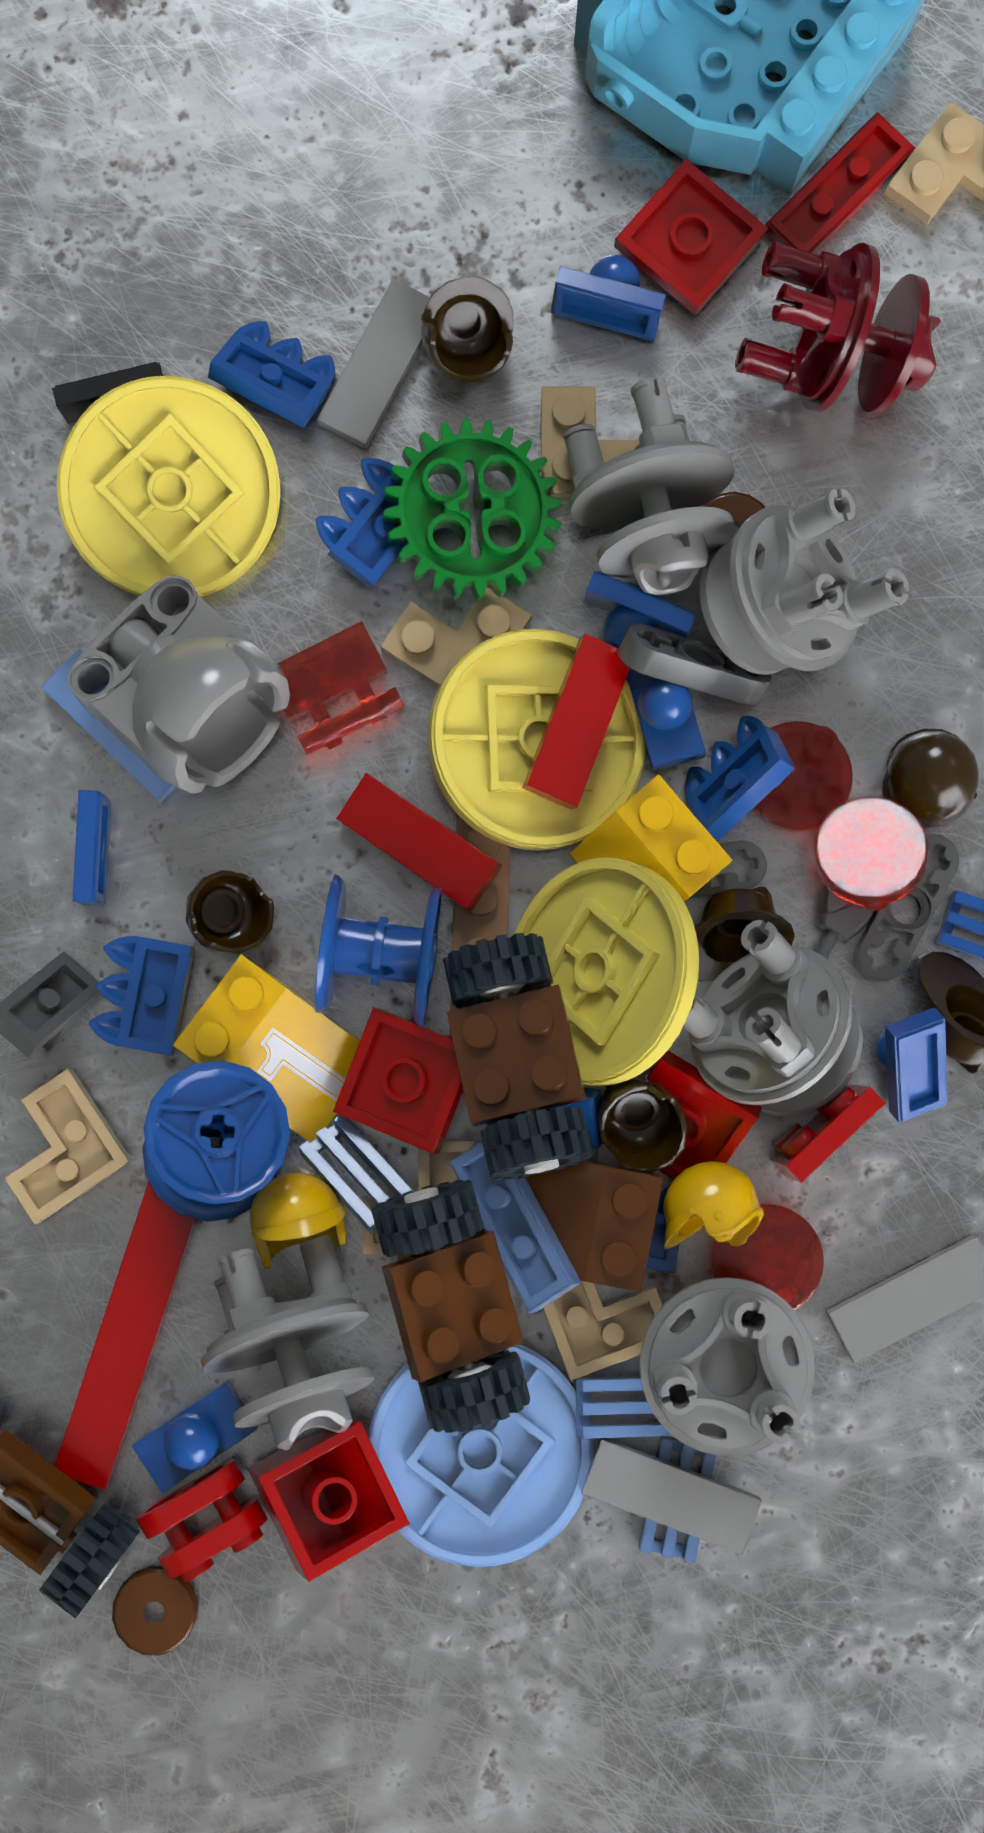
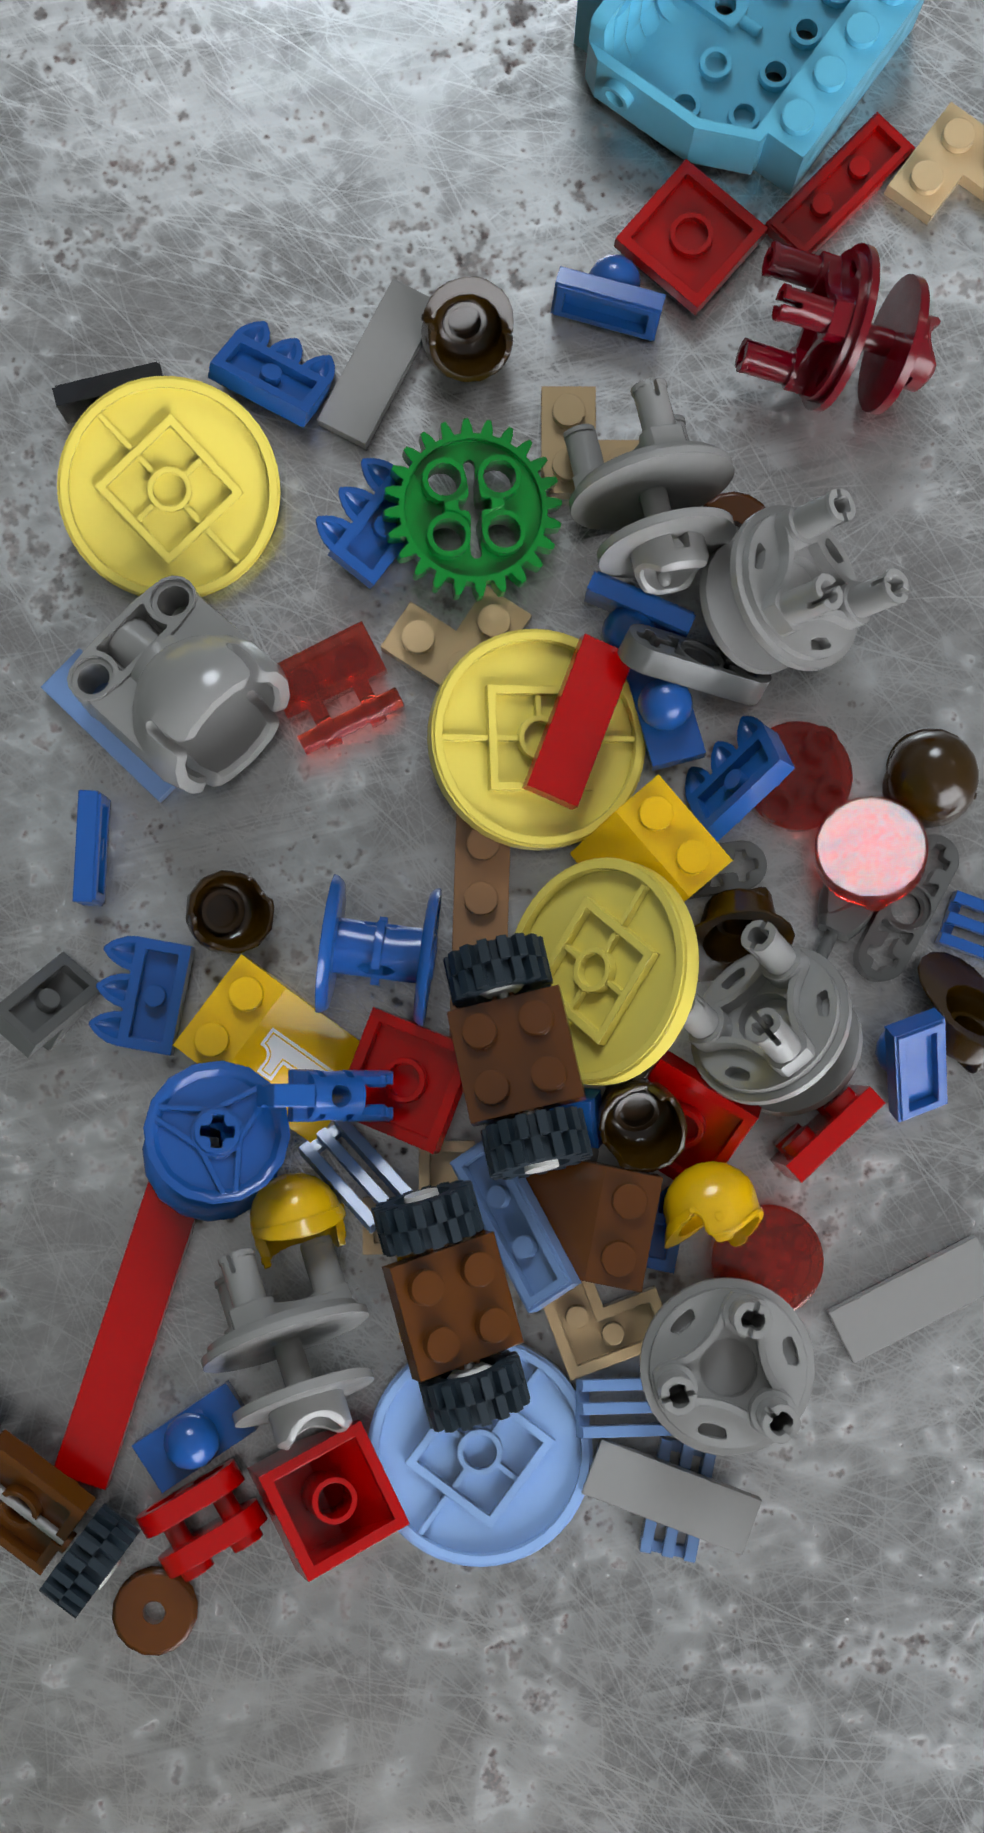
(80, 1151): tan plate -> none
(328, 1095): none -> blue hinge
(419, 841): red tile -> none

